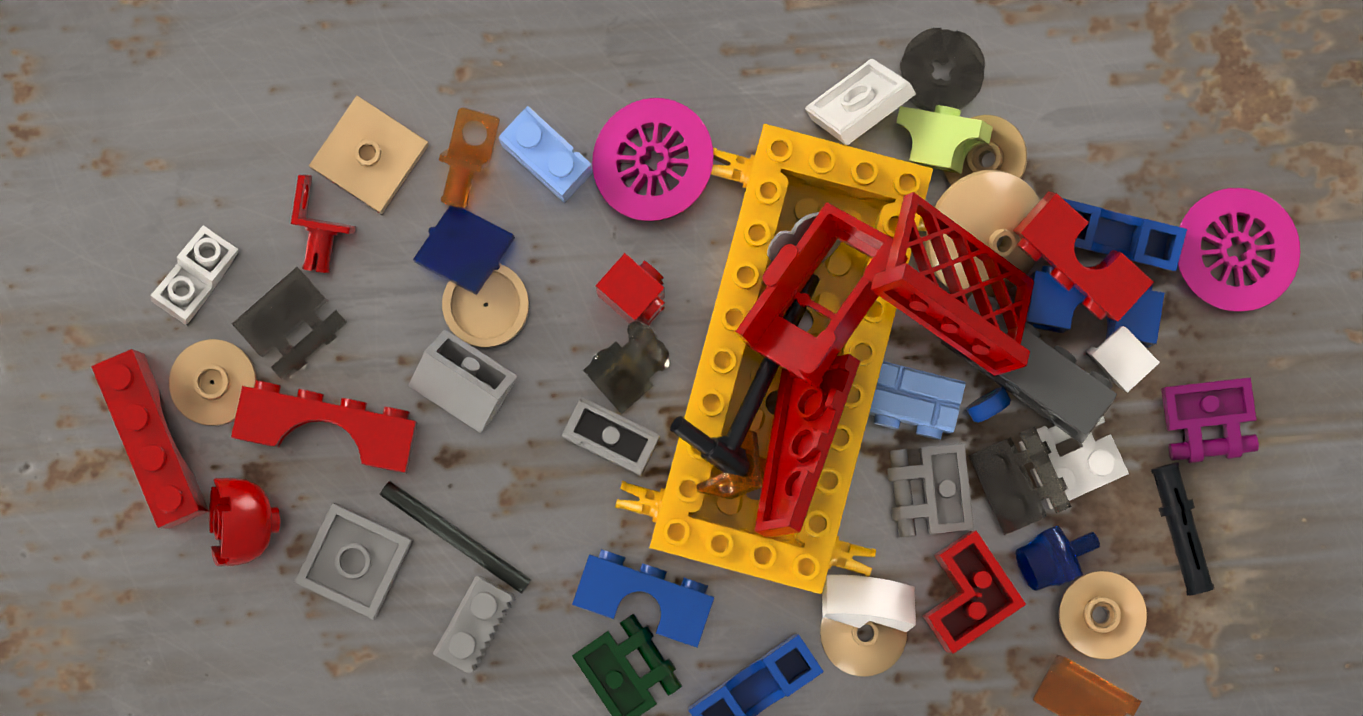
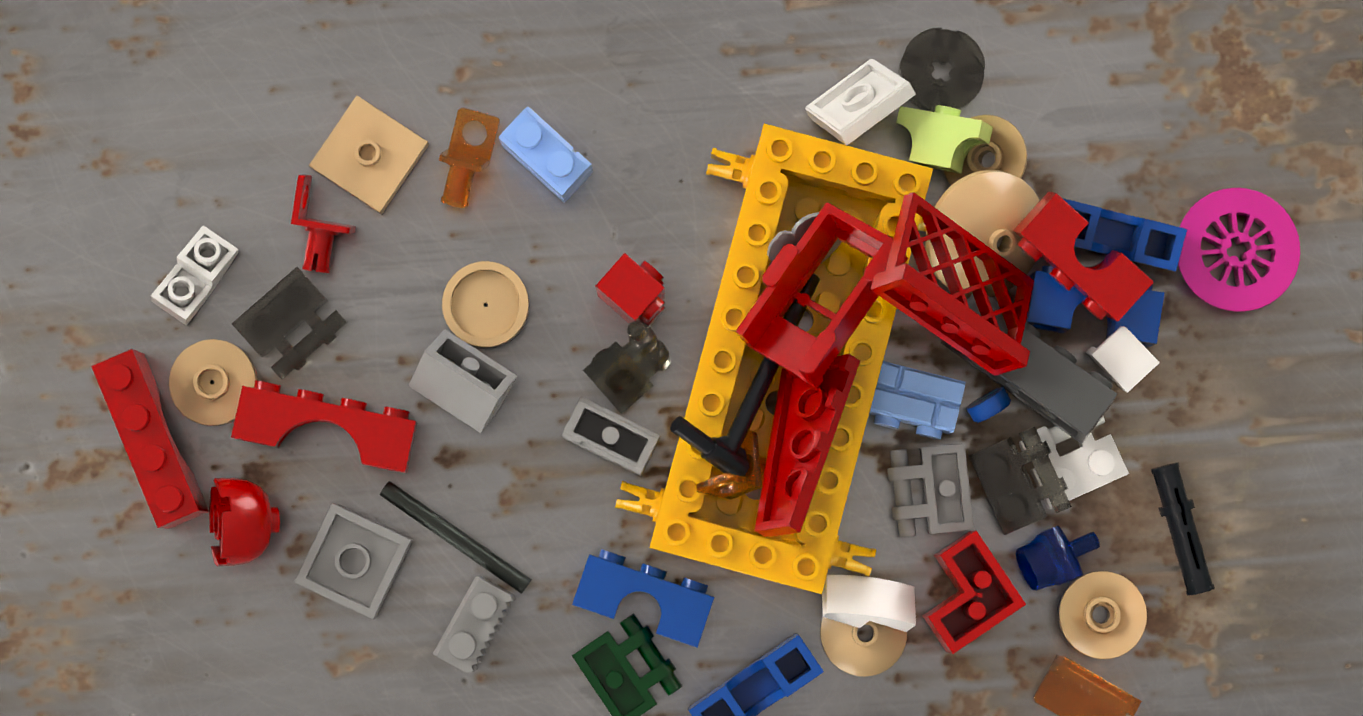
(464, 248): clear blue piece -> none
(617, 135): dark pink piece -> none
(1210, 405): magenta plate -> none

